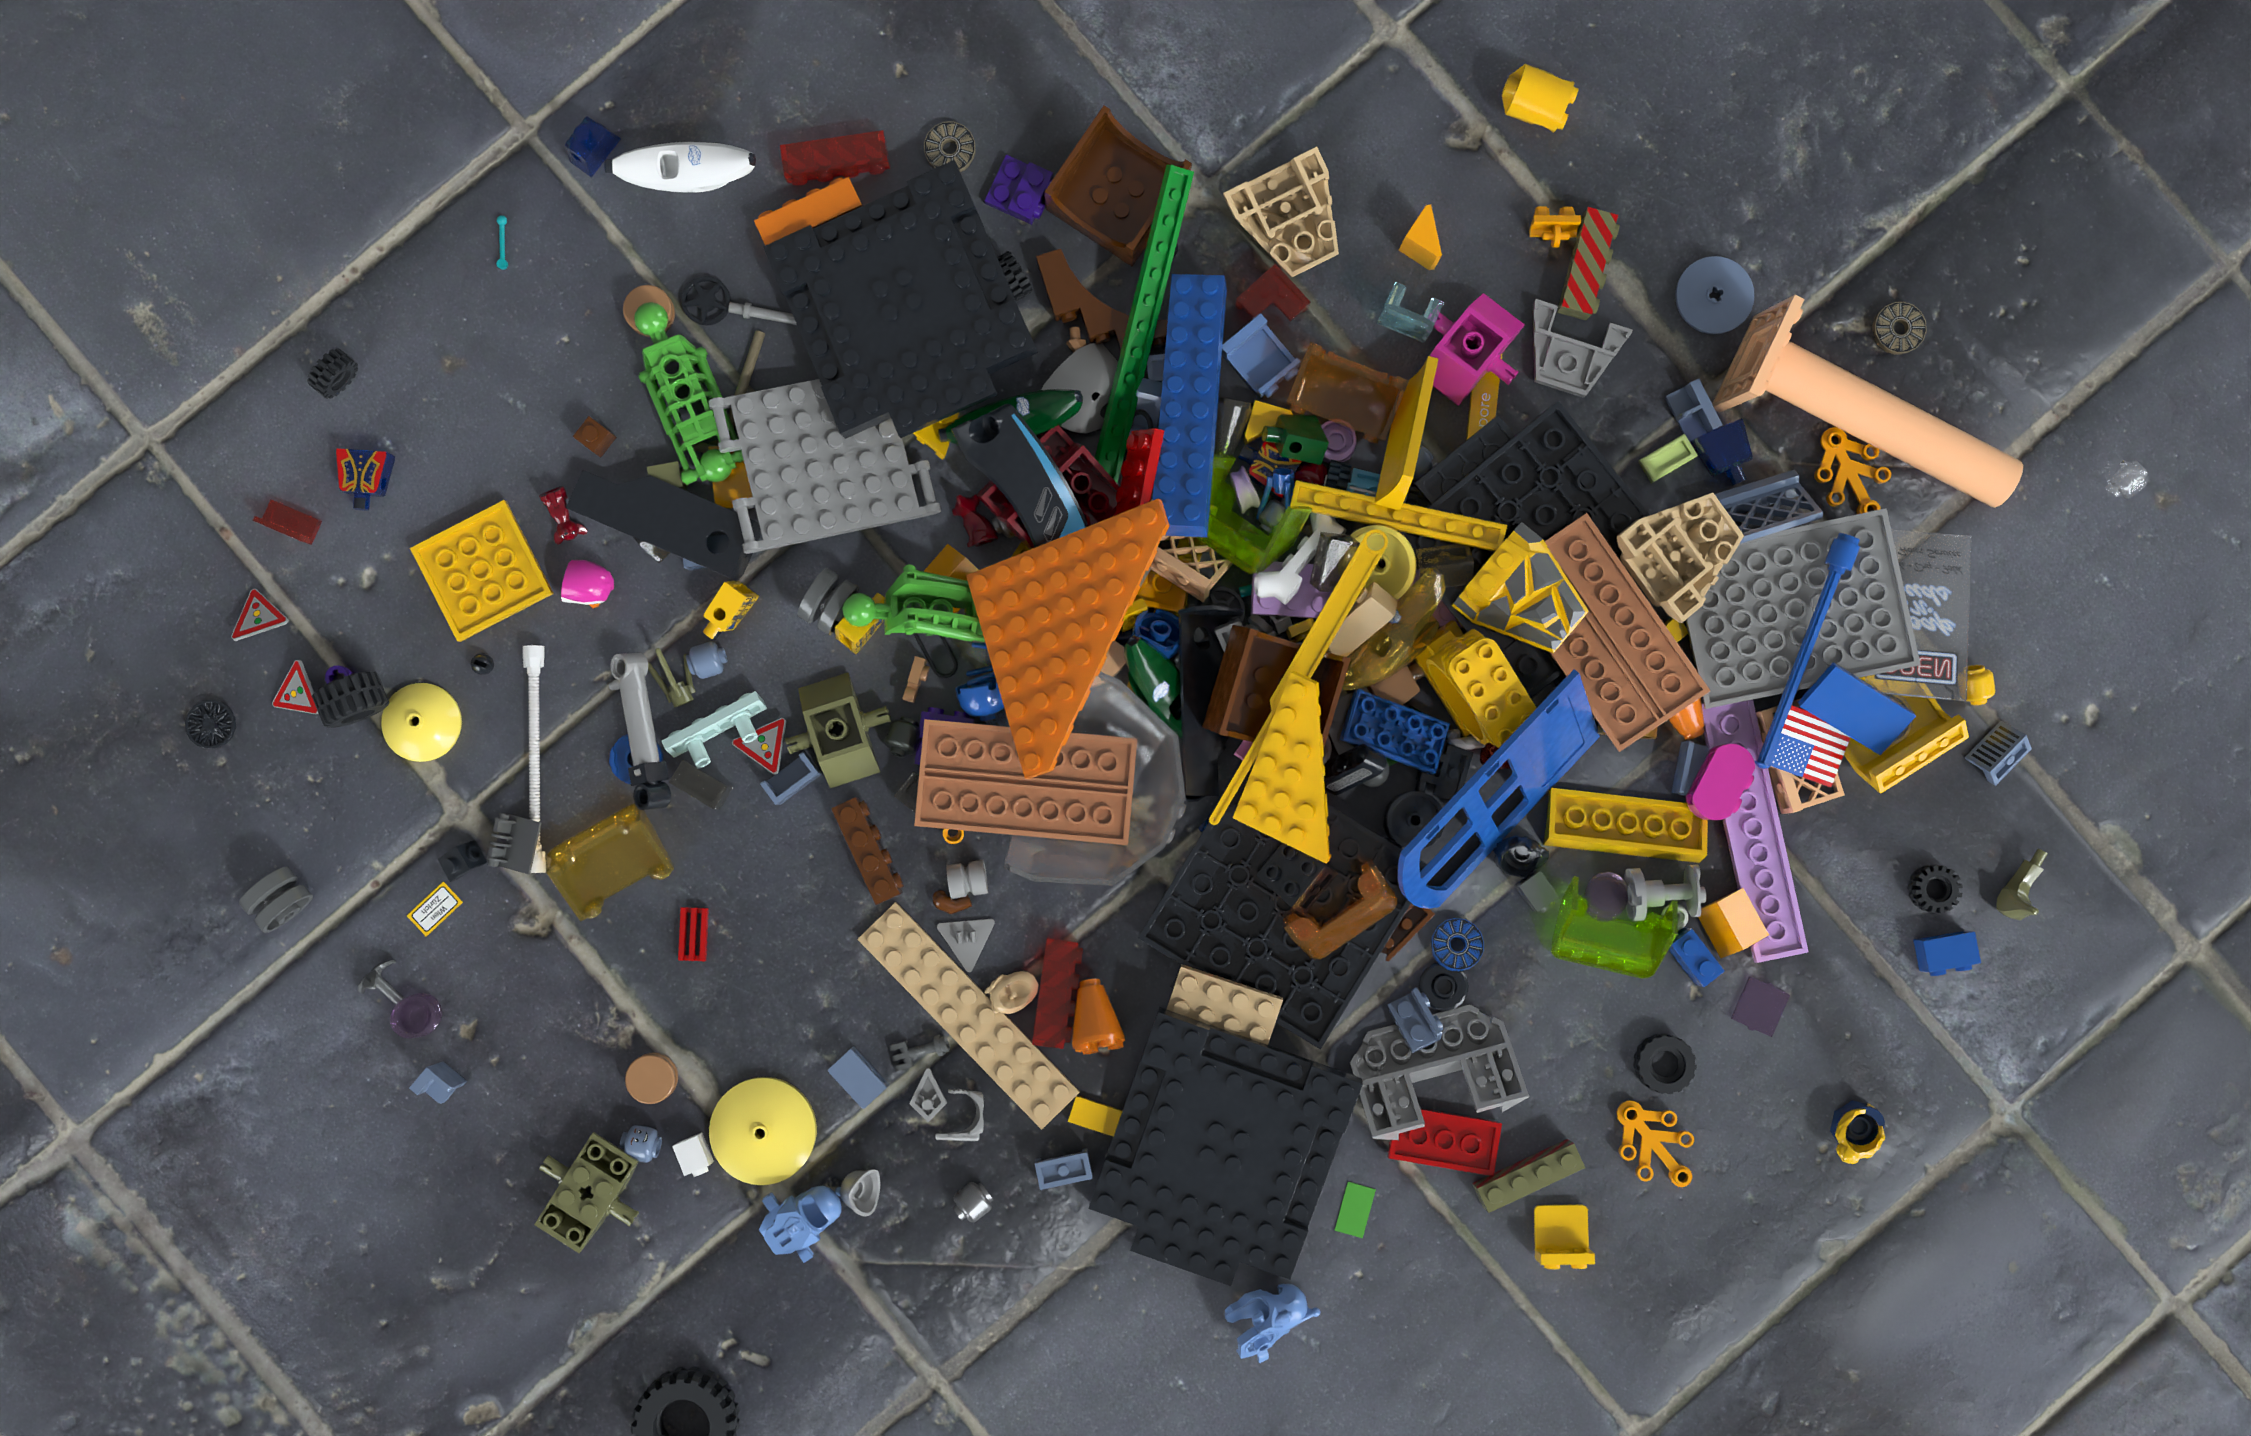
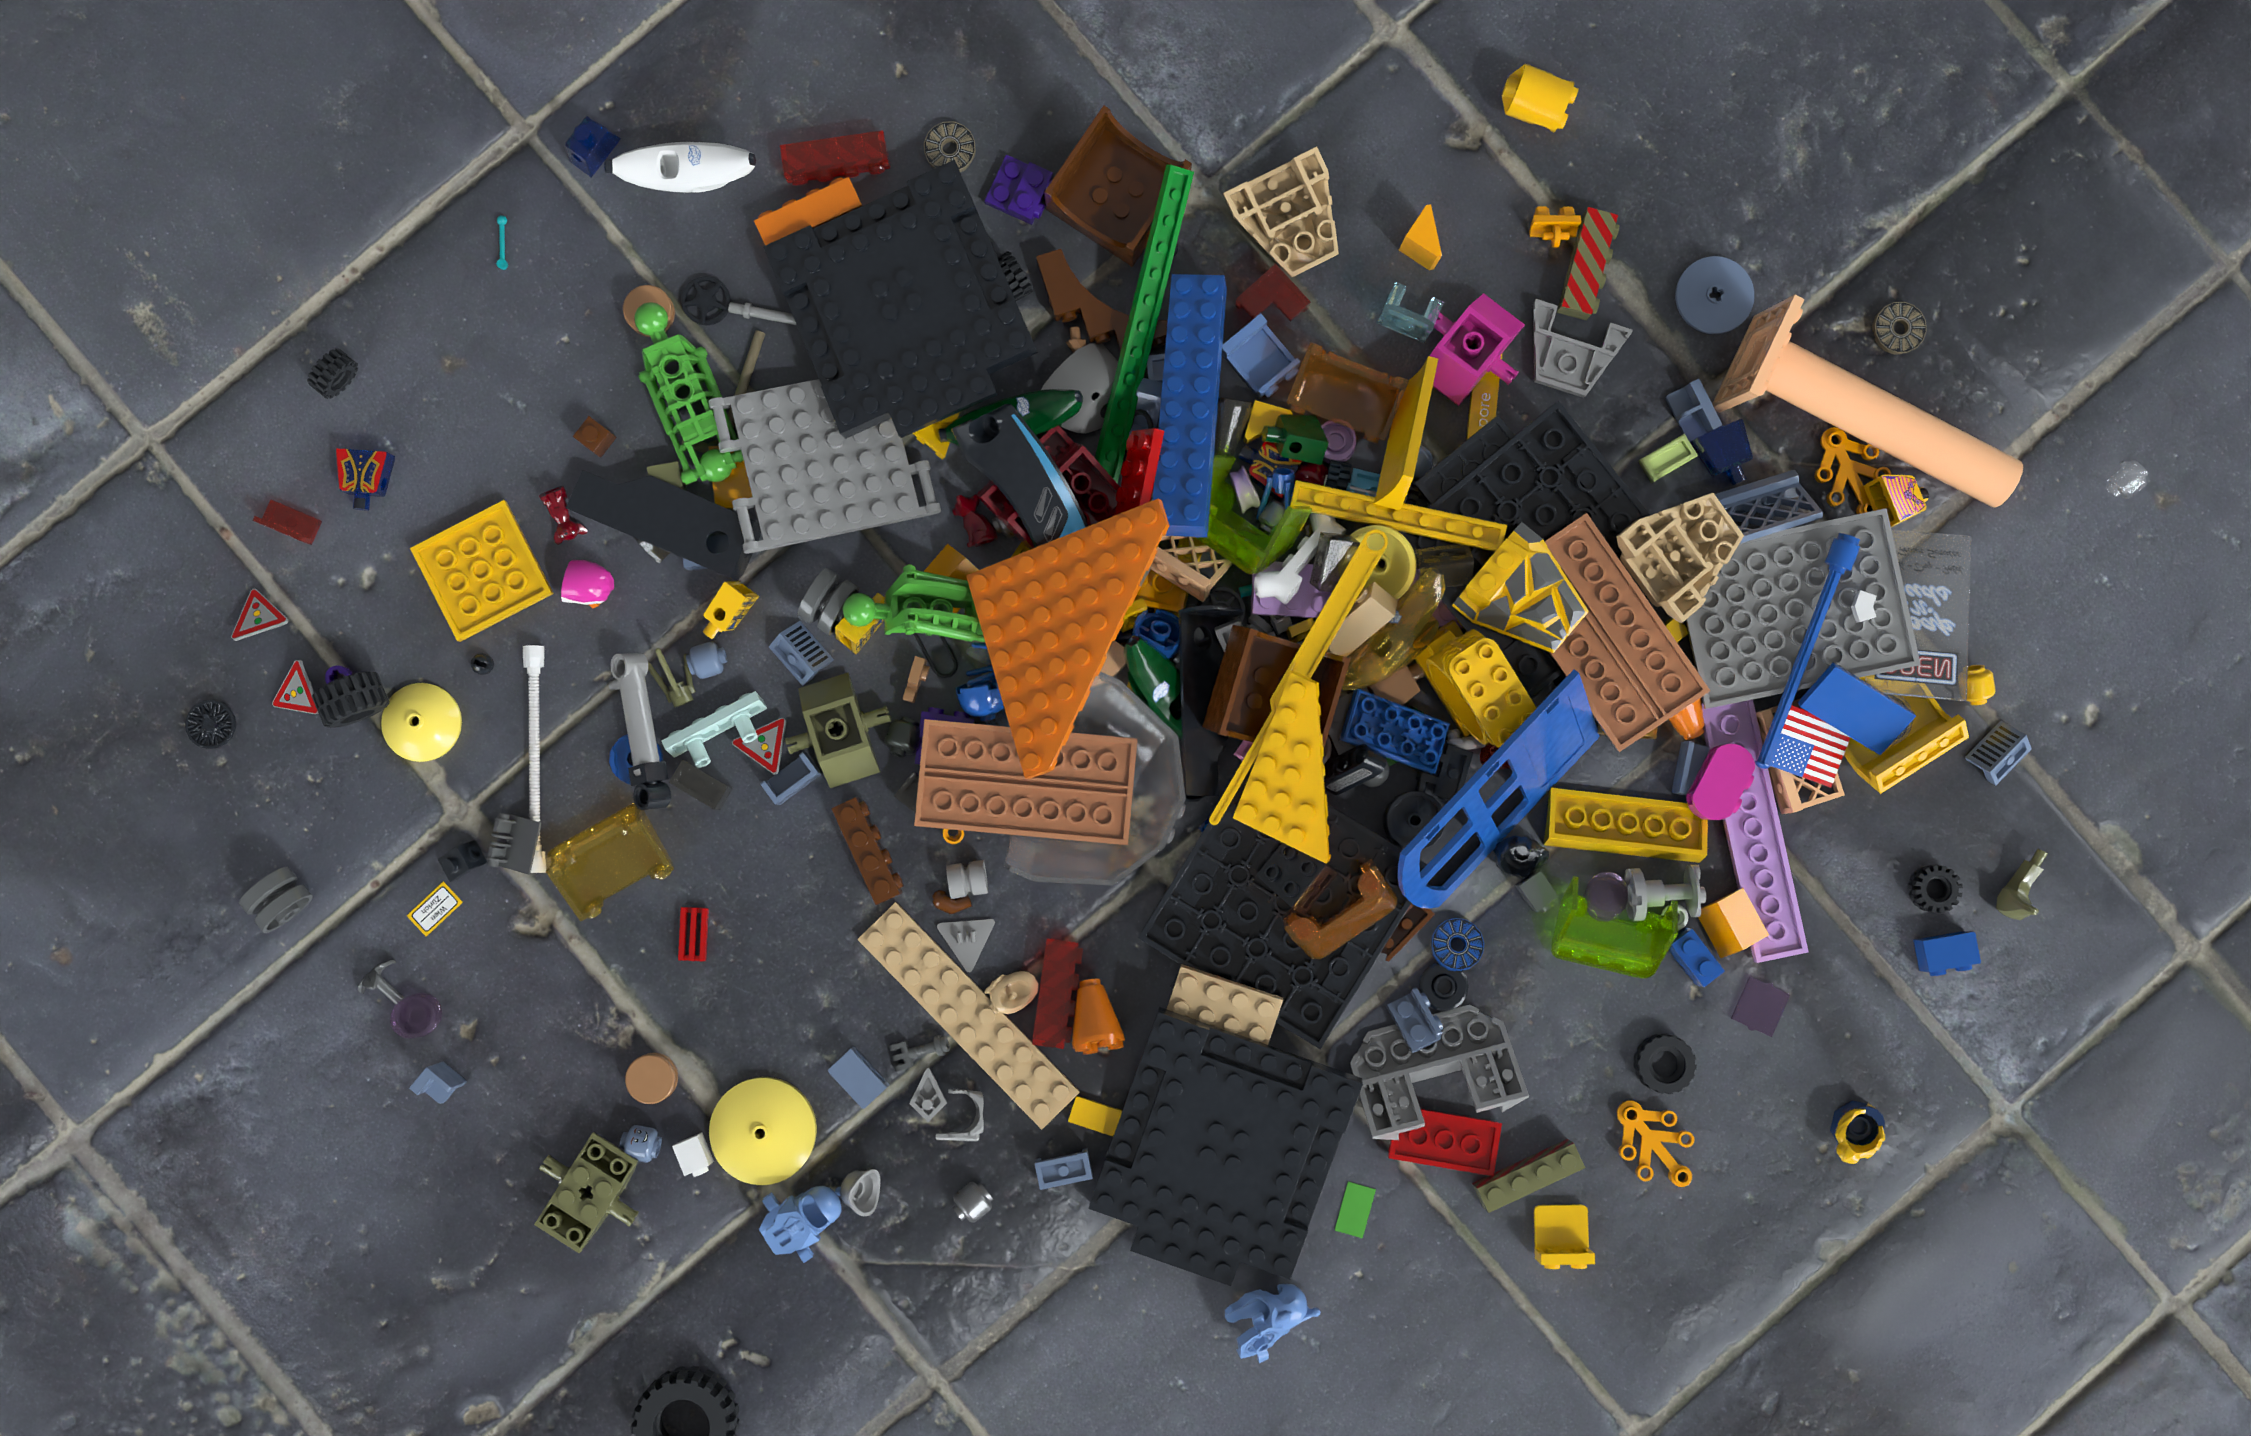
(800, 652): none -> sand blue panel
(1863, 606): none -> white piece
(1897, 494): none -> yellow torso

